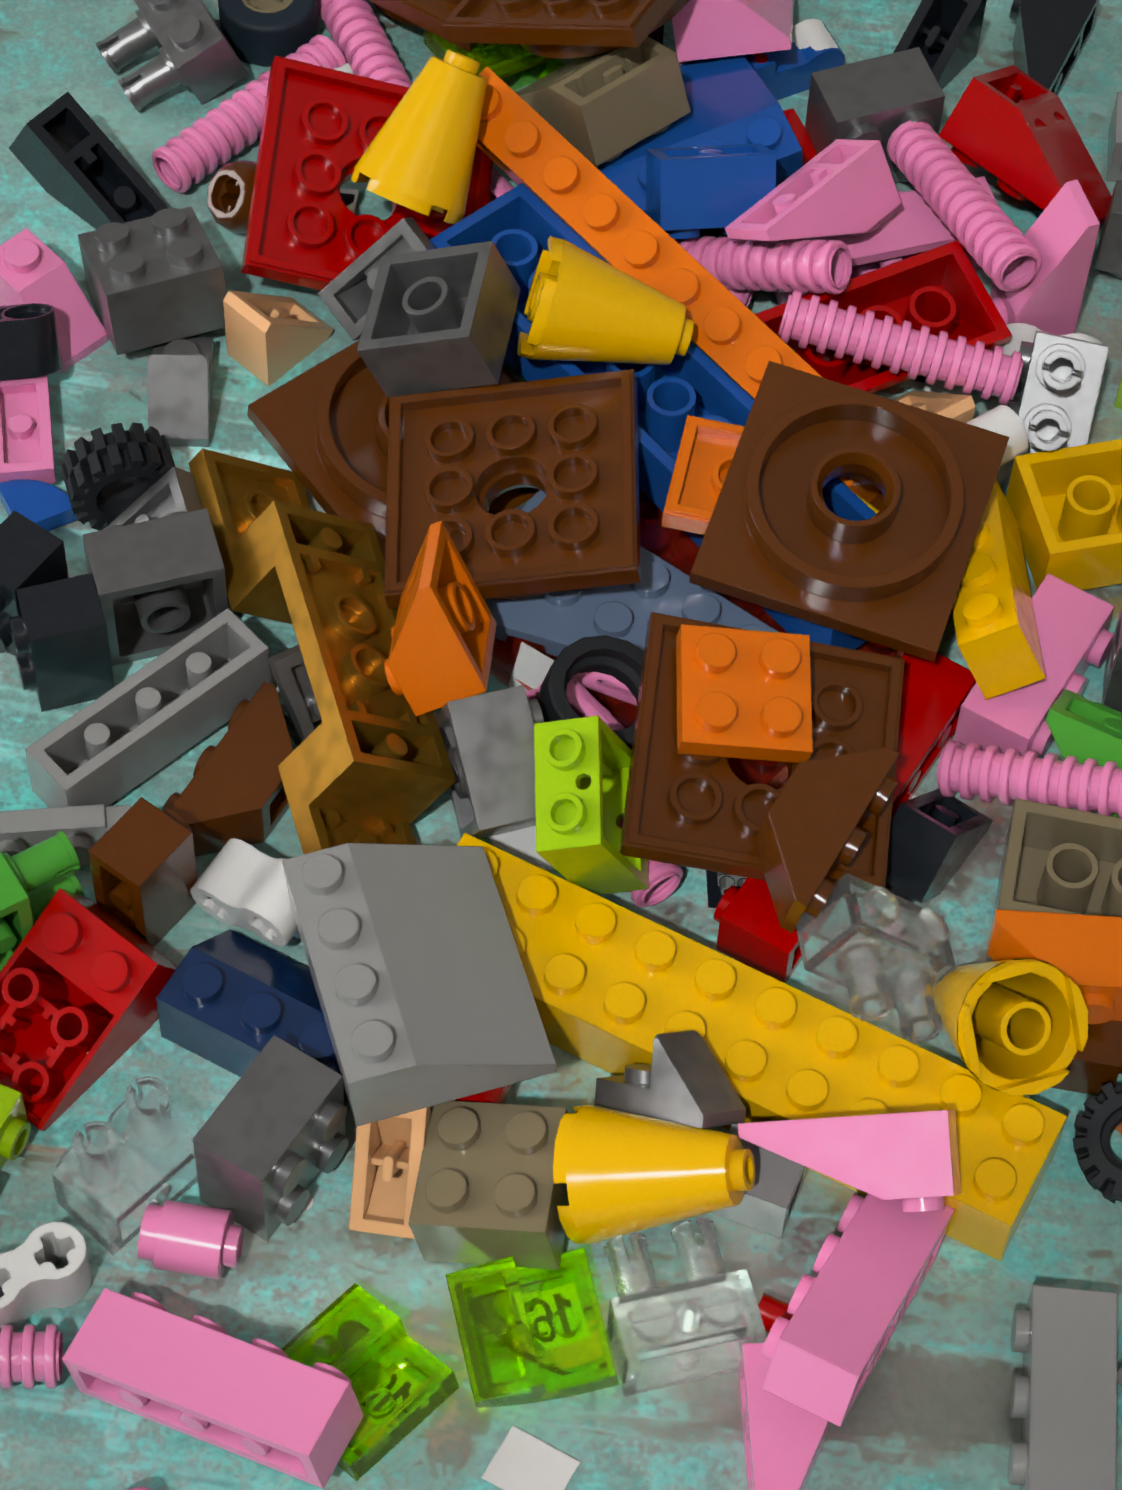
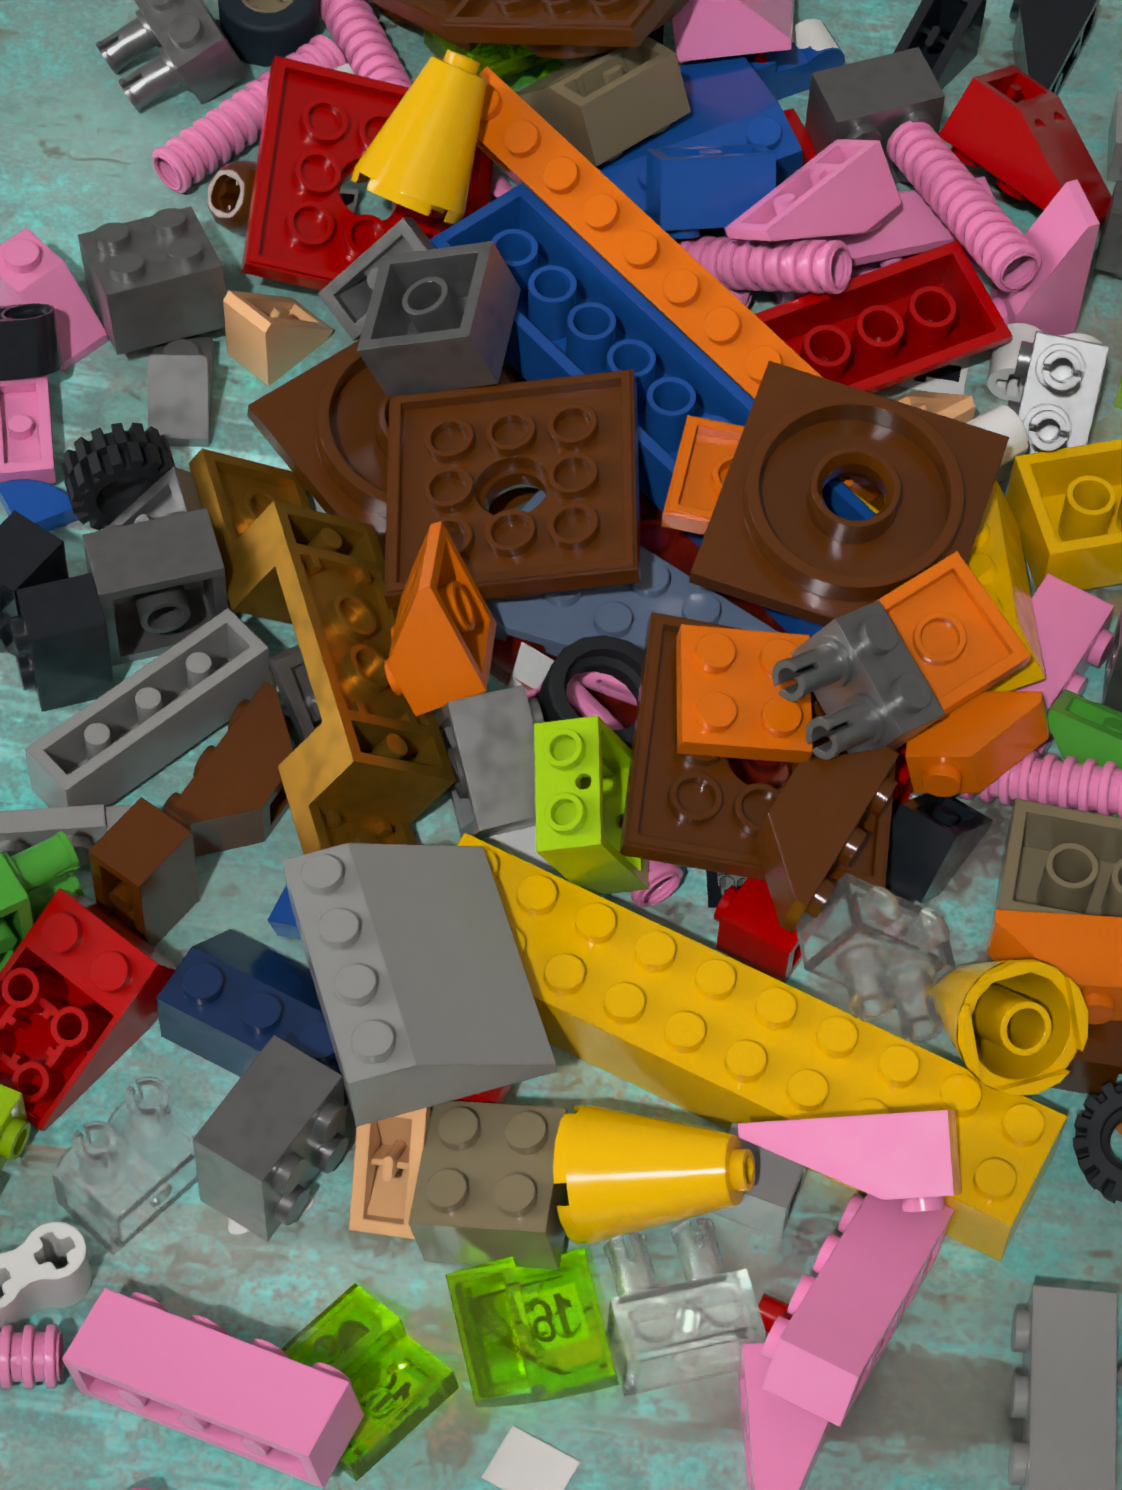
(83, 166): black slope -> none
(190, 1239): bright pink brick -> none
(248, 892): white axle -> none
(598, 313): yellow cone -> none
(678, 1087): flat silver slope -> none
(862, 683): none -> flat silver brick
(901, 347): bright pink piece -> none
(954, 632): none -> orange plate
(977, 742): none -> orange slope

